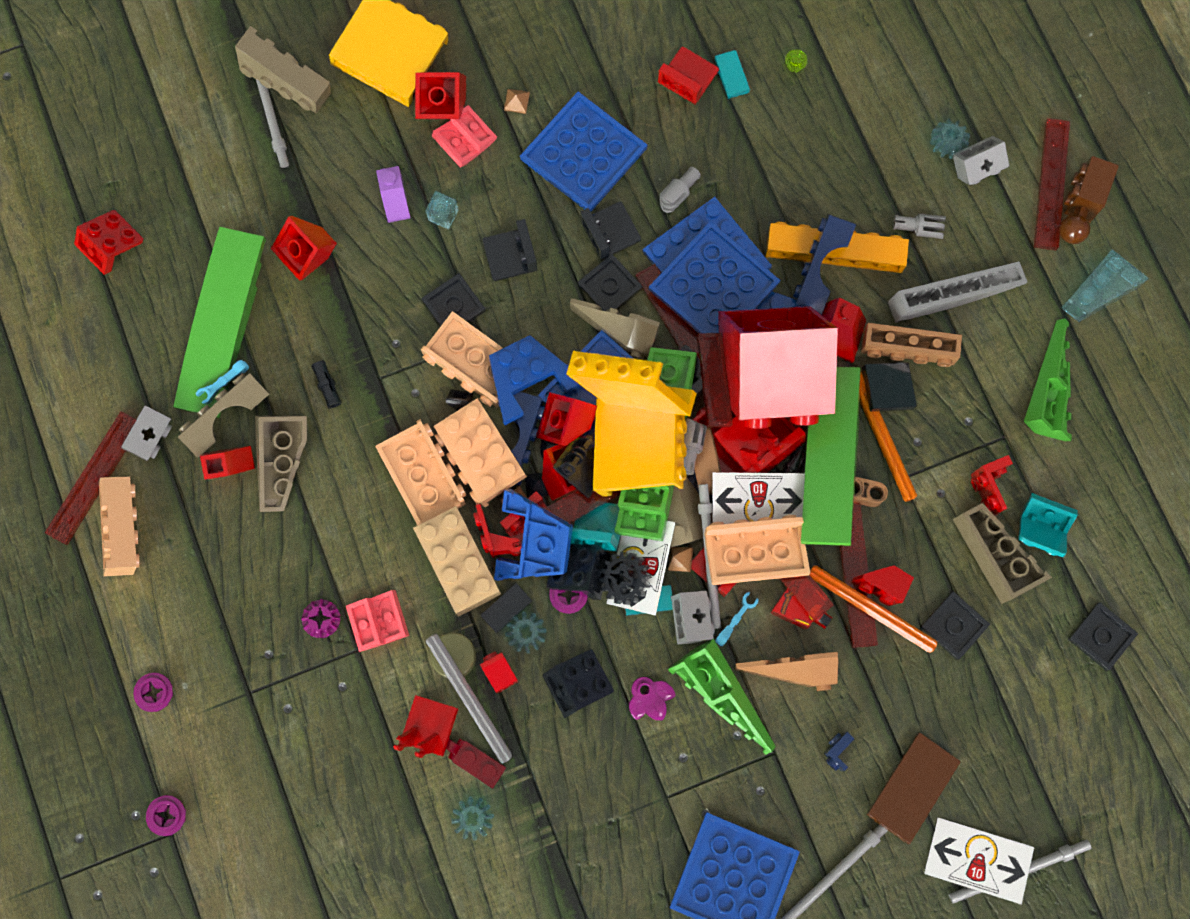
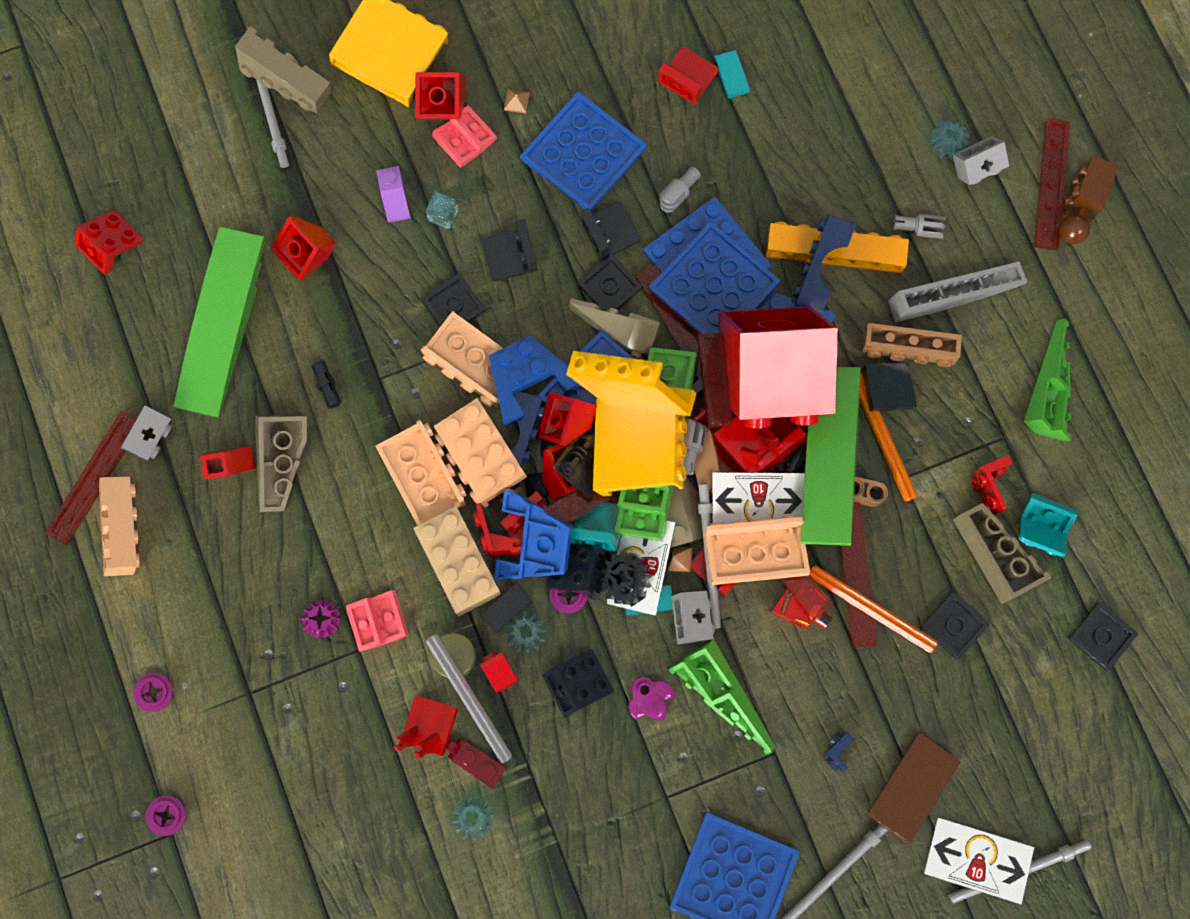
(200, 435): dark tan arch -> none
(237, 369): medium azure piece -> none
(458, 399): black slope -> none
(726, 633): medium azure piece -> none
(796, 60): clear neon green plate -> none
(808, 671): wedge -> none
(850, 326): red slope -> none
(887, 584): red slope -> none
(1104, 285): clear light blue wedge -> none

